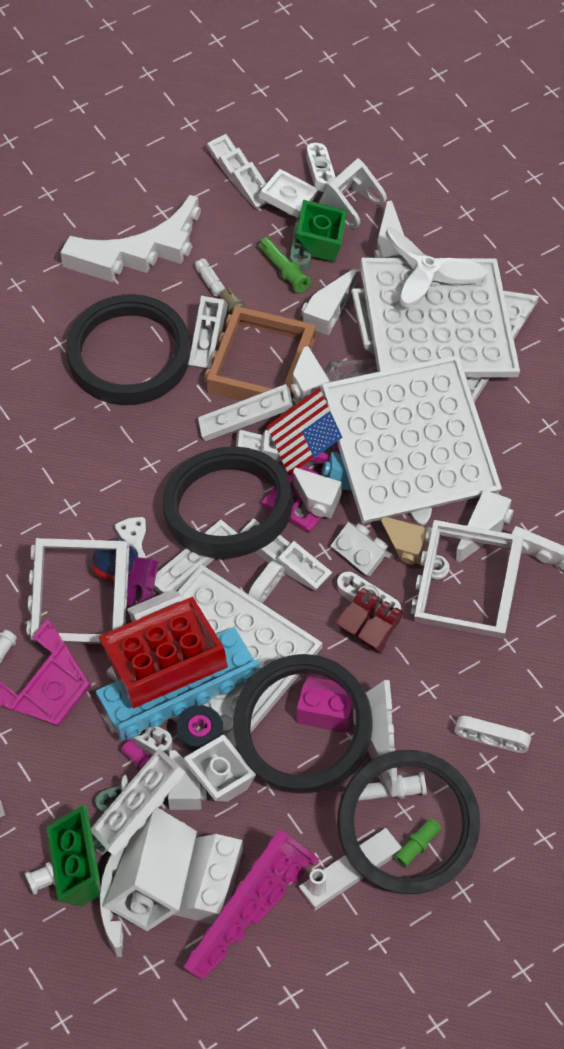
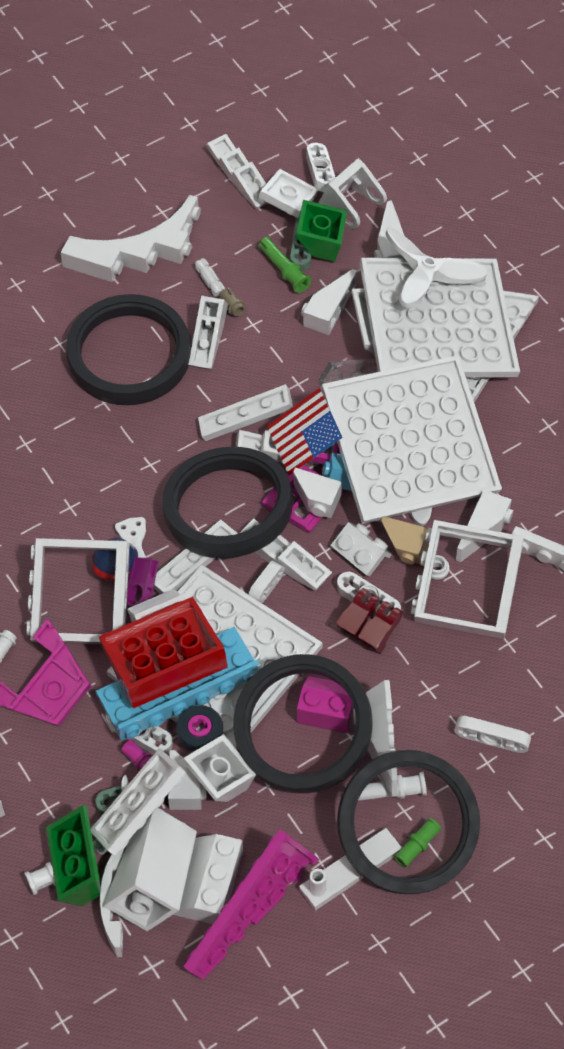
(242, 316): nougat window -> none
(307, 376): white slope -> none

